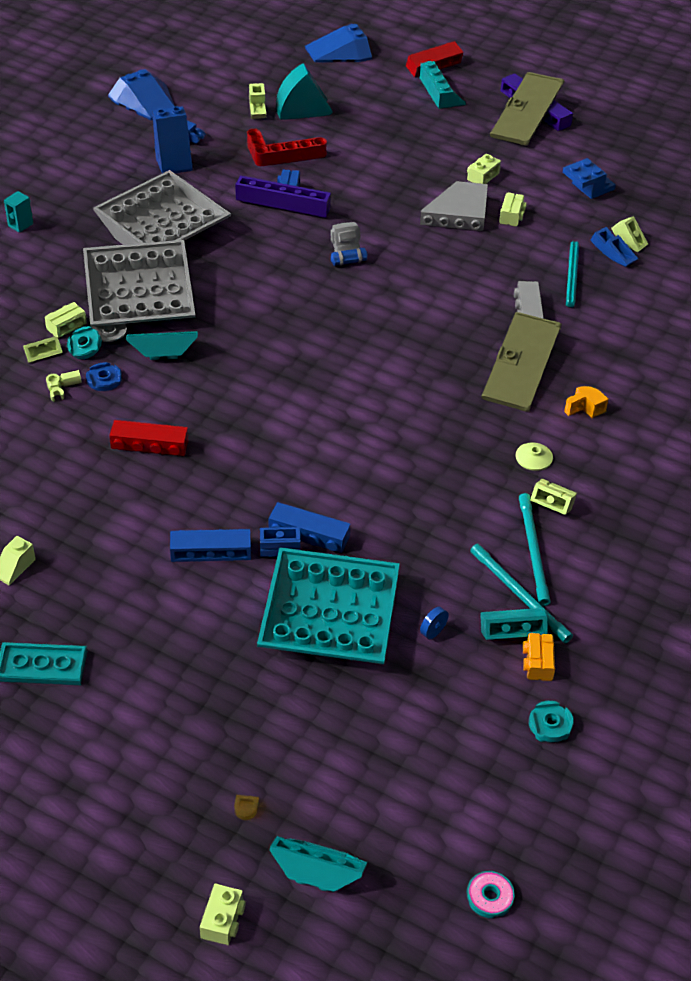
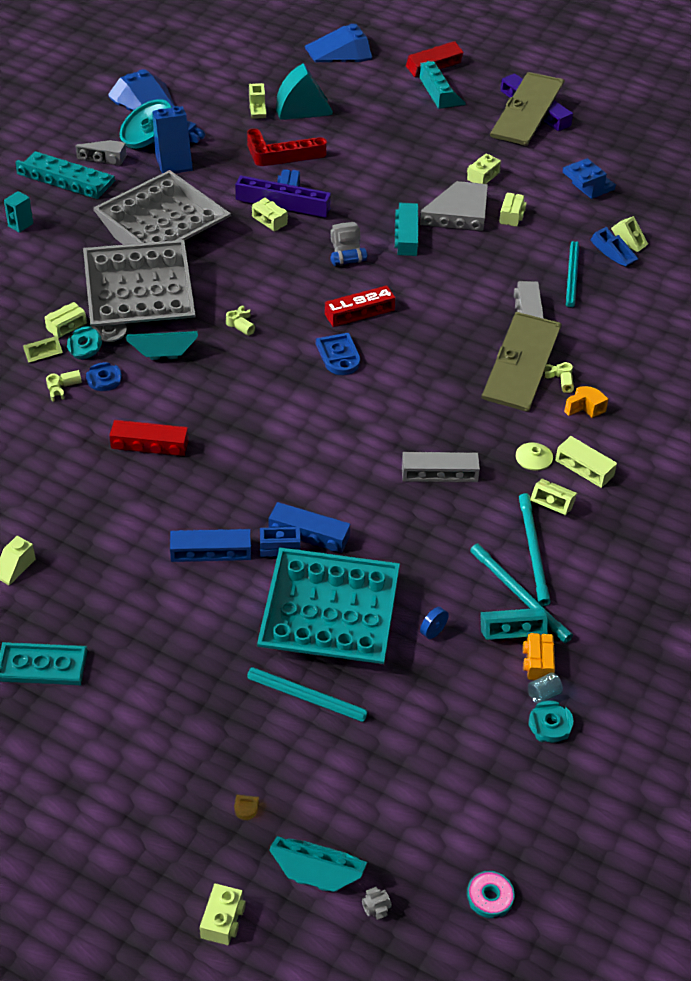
(65, 174): none -> teal bracket
(104, 152): none -> light grey slope
(138, 127): none -> teal dish
(238, 320): none -> yellowish green bar
(269, 214): none -> yellowish green brick
(307, 694): none -> teal axle
(337, 352): none -> blue tile
(359, 306): none -> red brick
(376, 903): none -> light grey gear
(407, 229): none -> teal brick
(440, 467): none -> light grey brick
(545, 688): none -> clear light blue piece
(564, 372): none -> yellowish green bar
(586, 461): none -> yellowish green brick

